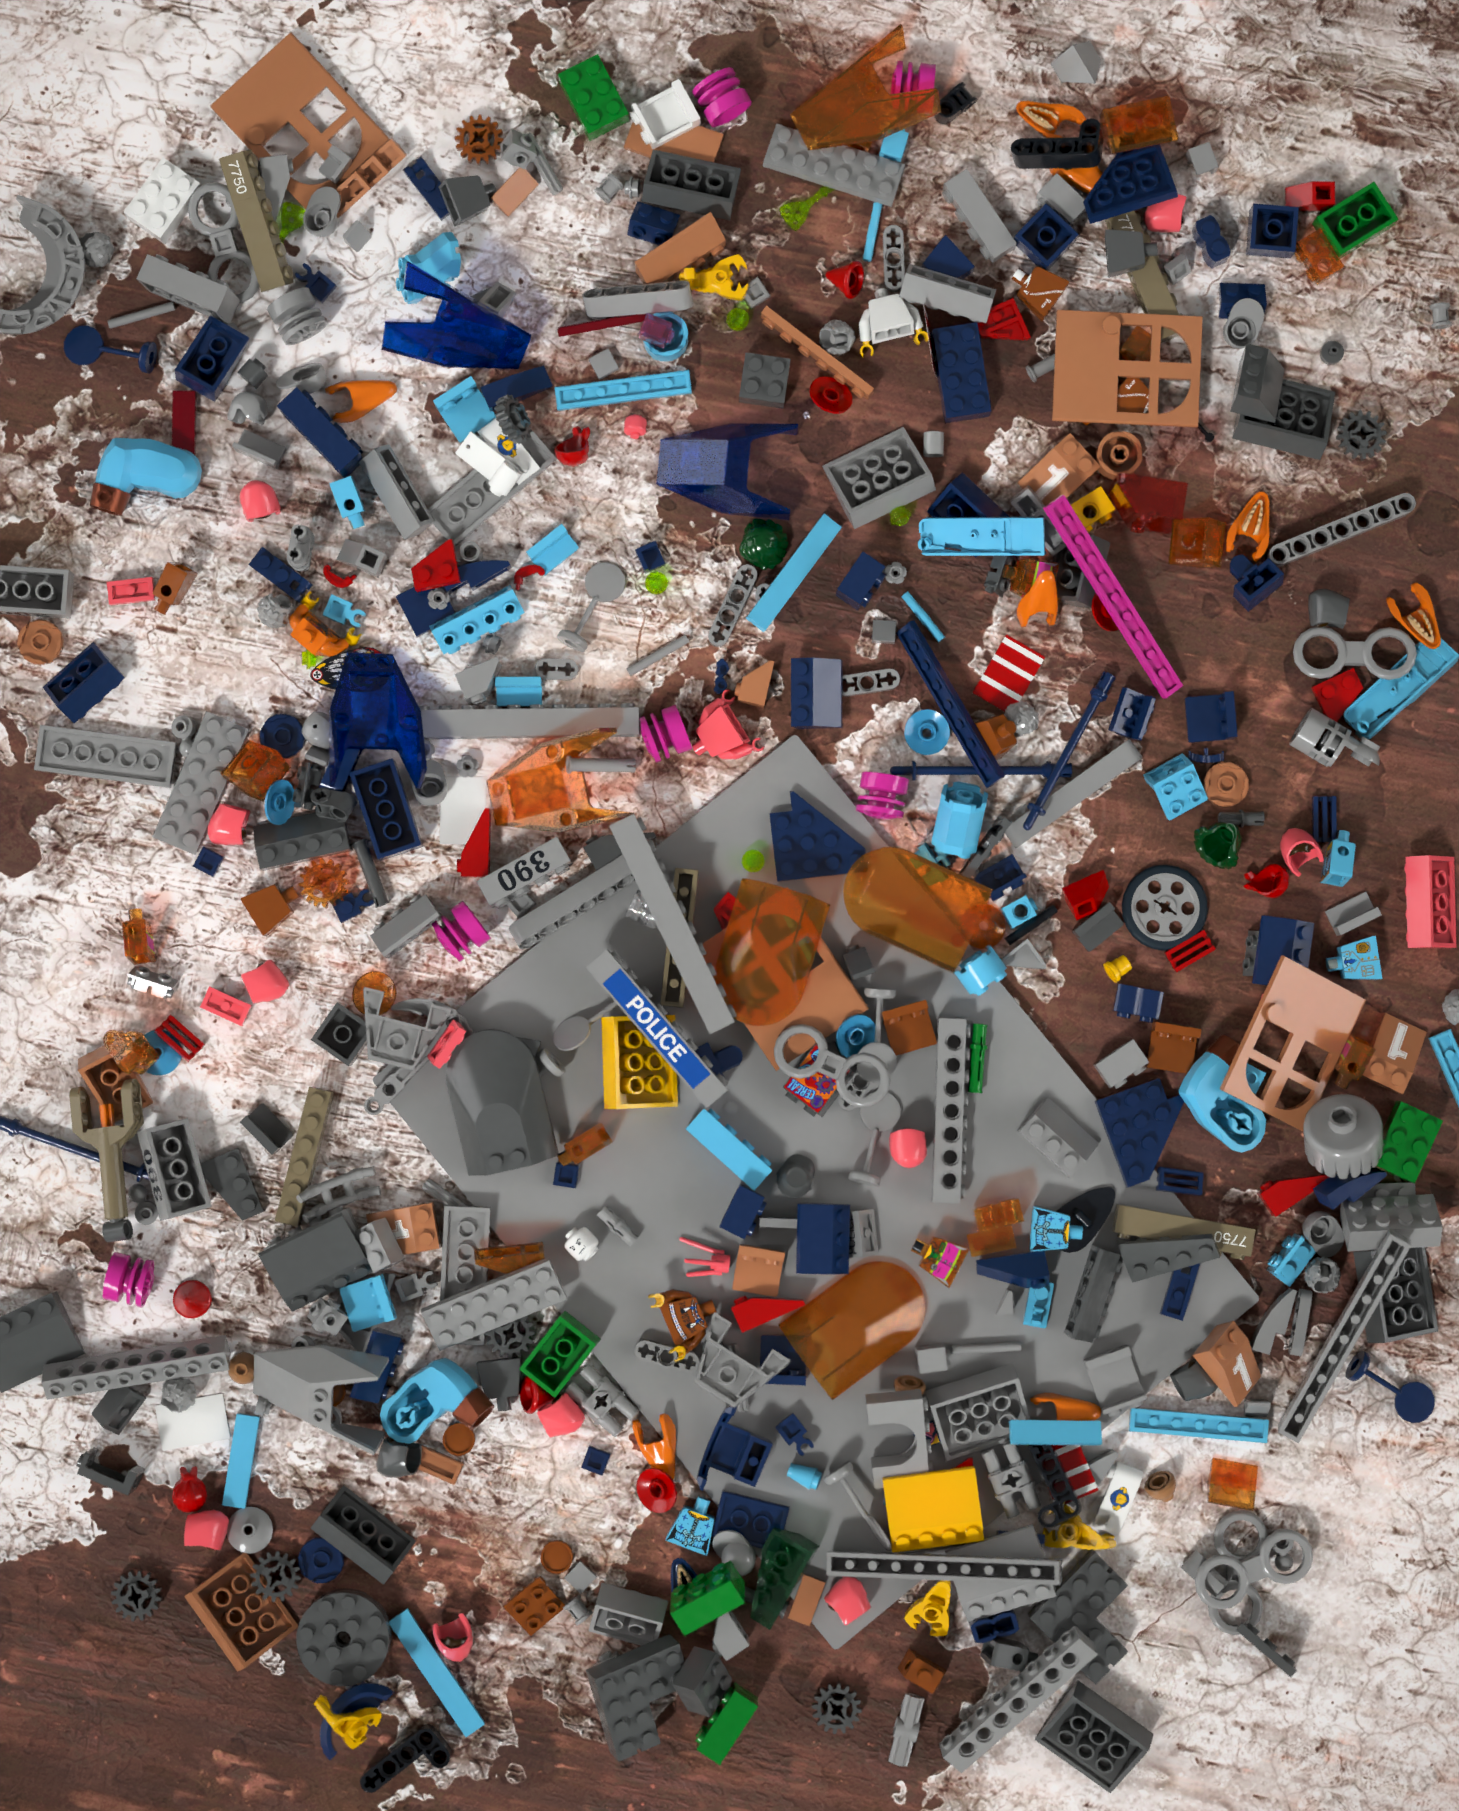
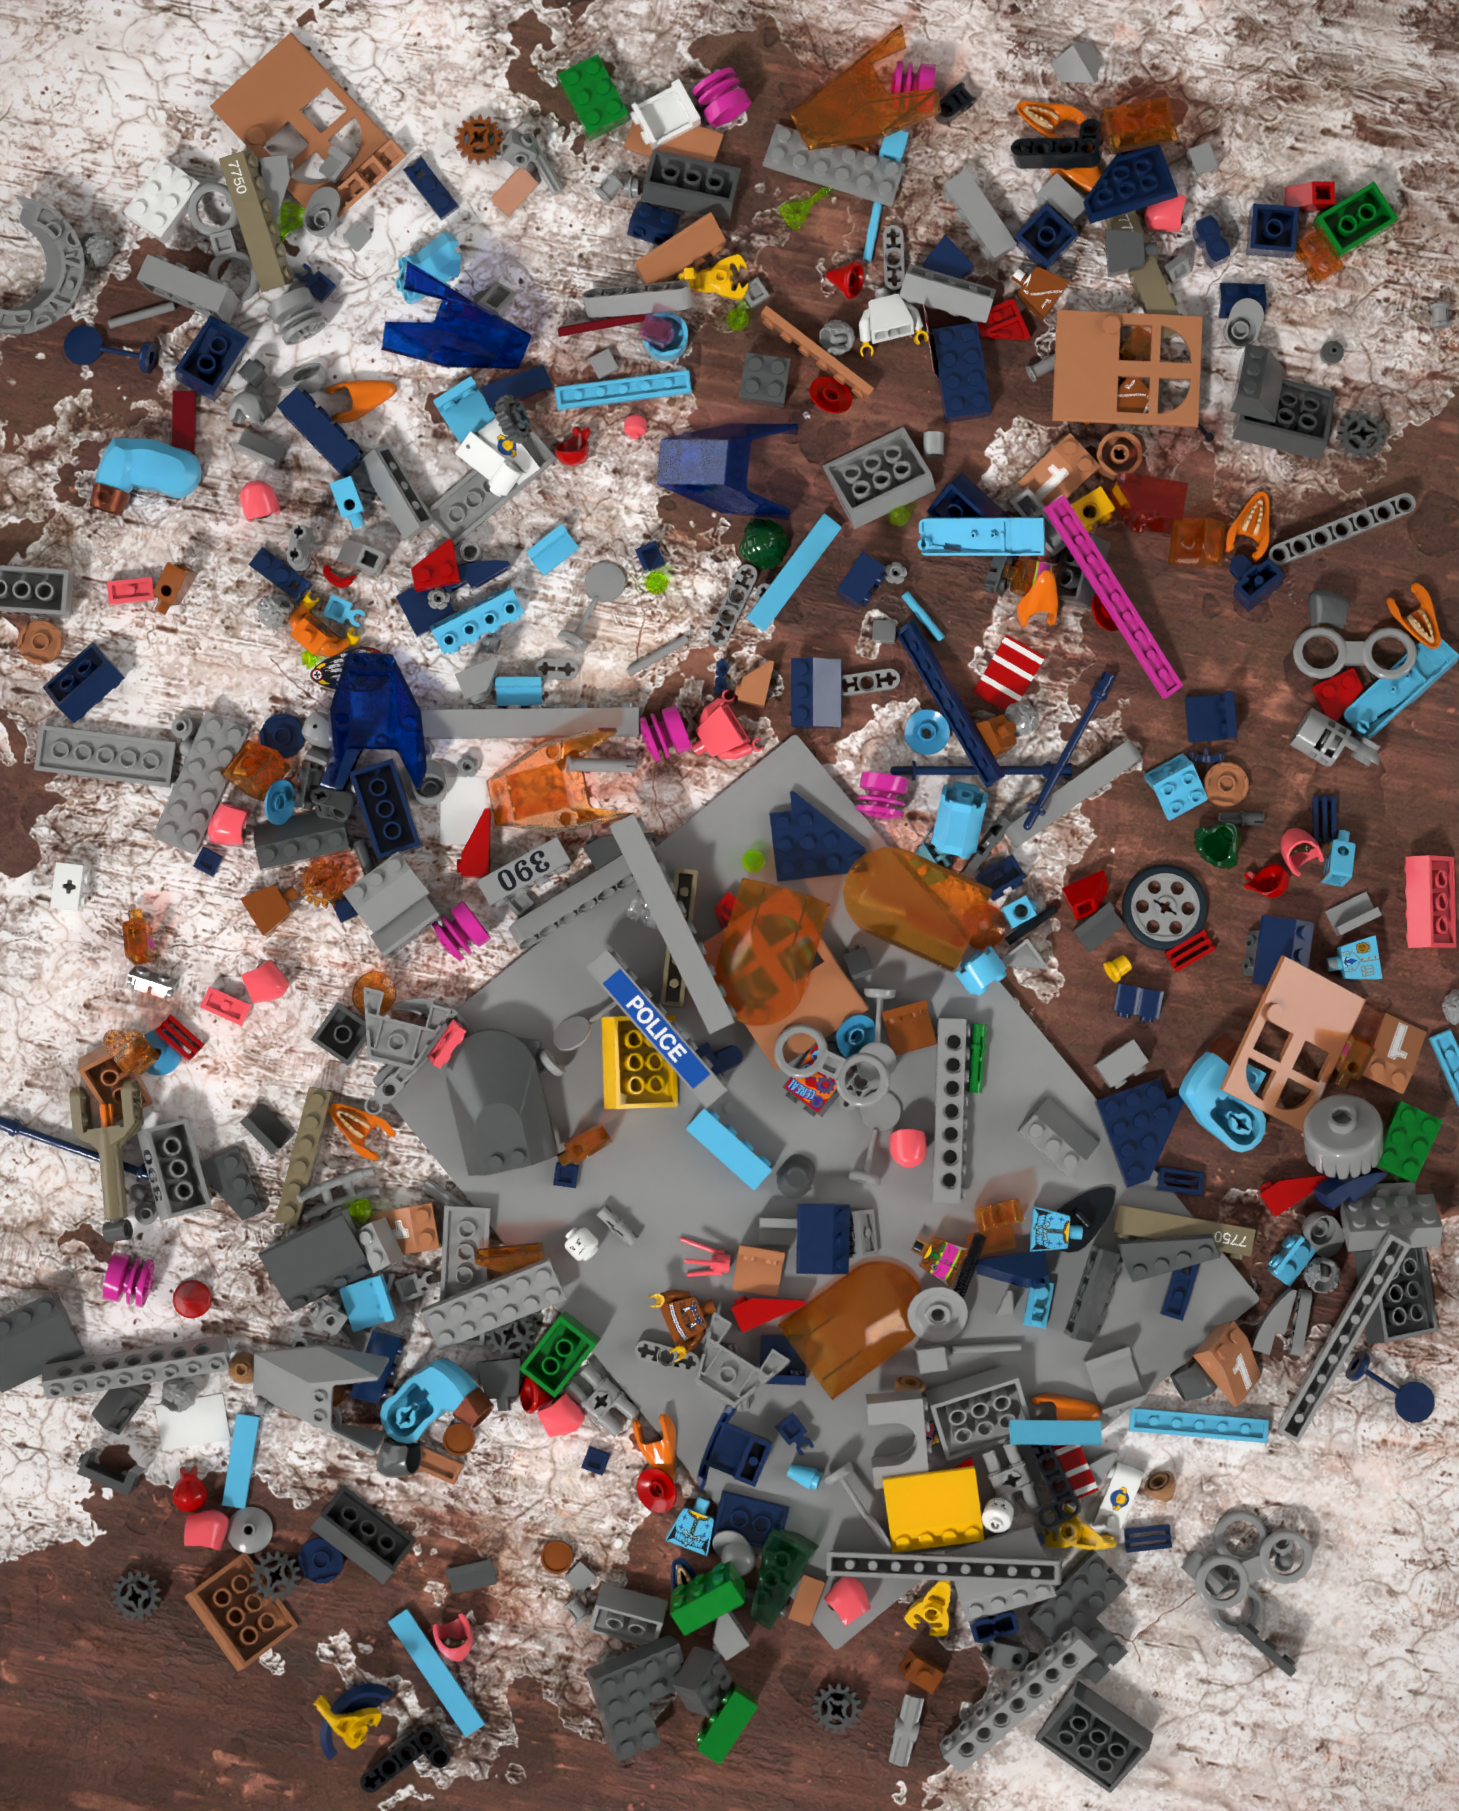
(66, 875): none -> white brick
(330, 1657): dark grey brick -> none
(357, 1125): none -> orange animal
(361, 1209): none -> clear neon green plate
(386, 892): none -> light grey slope
(465, 197): dark grey torso -> none
(471, 1574): none -> dark grey panel
(526, 571): red piece -> none
(534, 1605): dark orange hinge -> none
(742, 1212): dark blue brick -> none
(937, 1326): none -> light grey gear
(976, 1242): none -> black piece
(997, 1515): none -> white head
(1132, 714): dark blue bracket -> none
(1167, 1536): none -> dark blue tile
(1172, 1047): dark orange bracket -> none
(1232, 1484): clear orange slope -> none
(1256, 1407): light grey slope -> none

